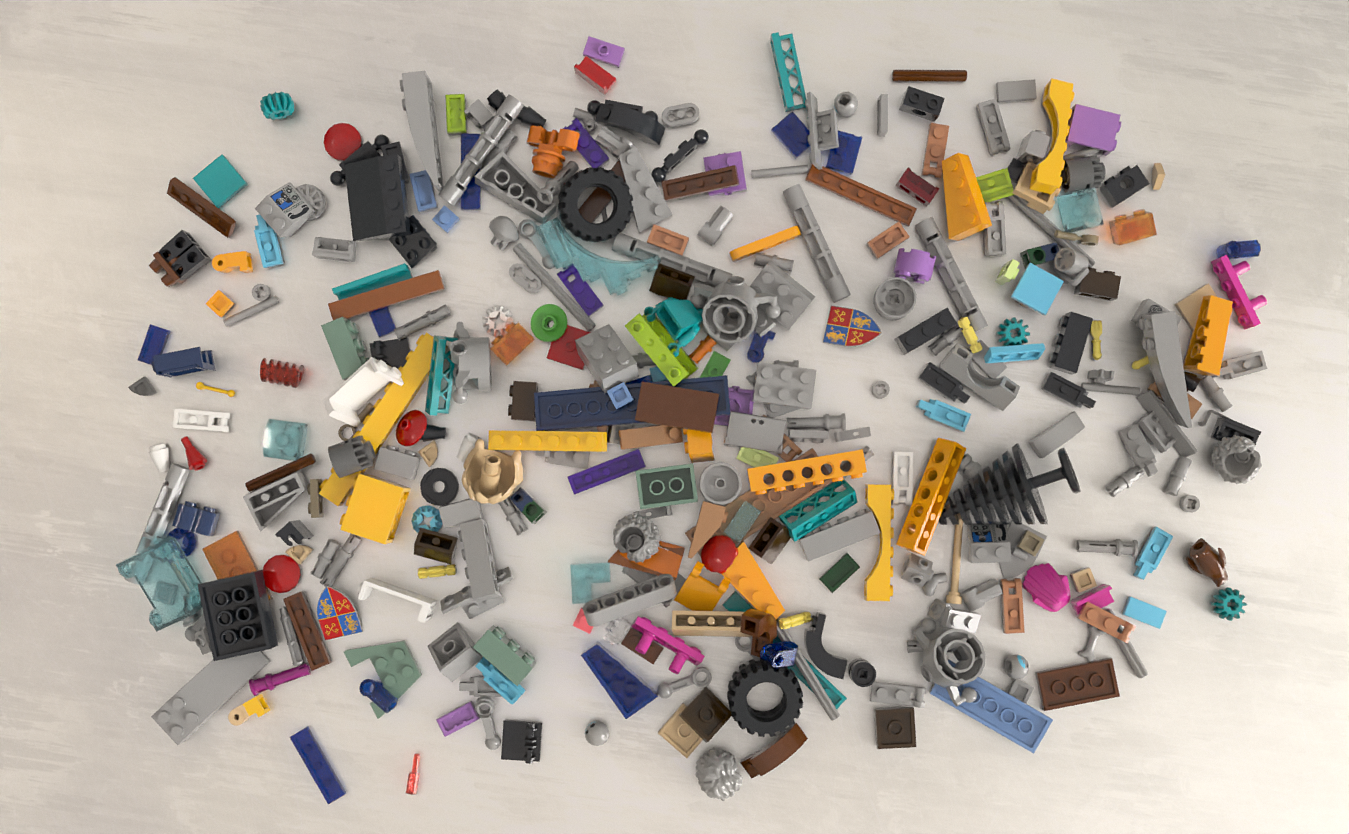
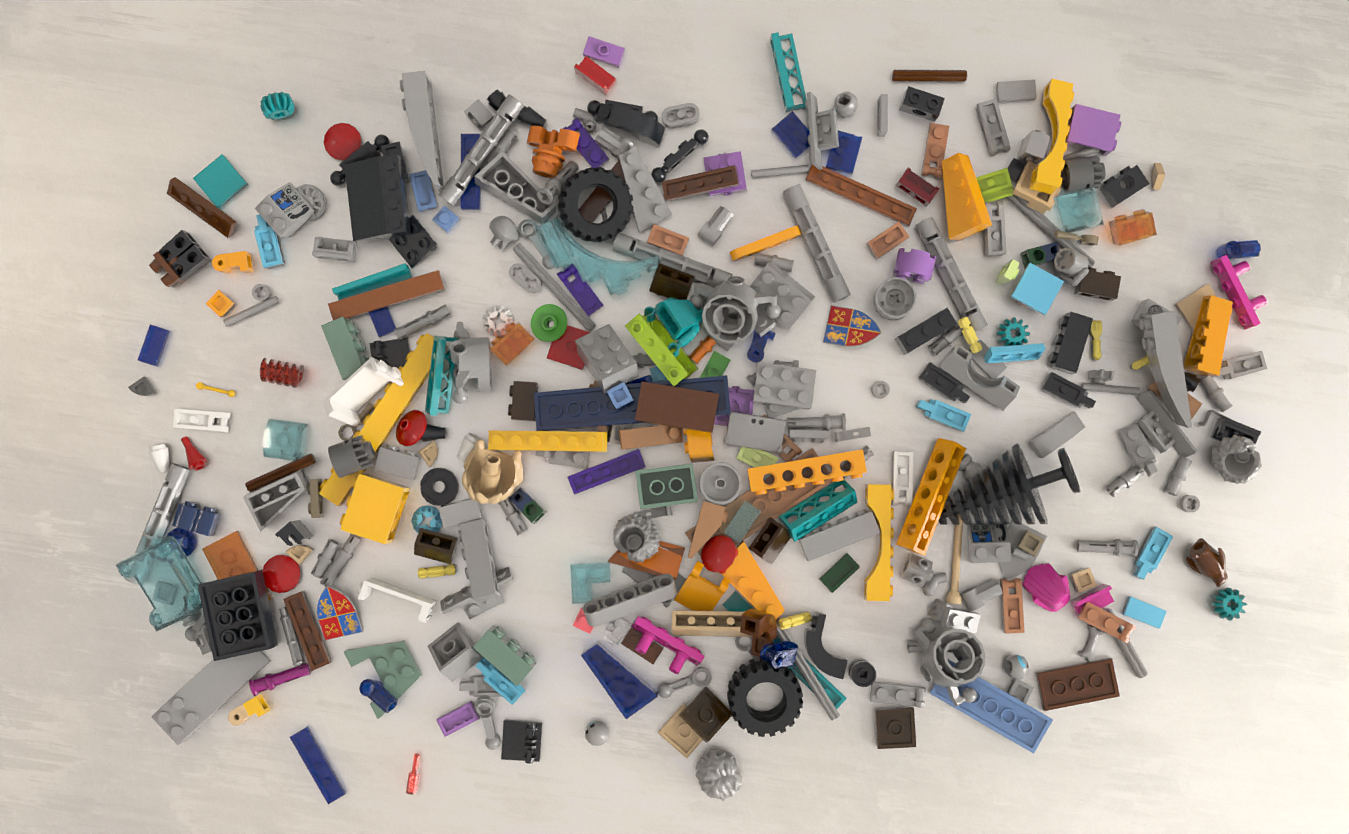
(183, 362): dark blue window -> none
(455, 113): lime plate -> none
(775, 753): reddish brown arch -> none

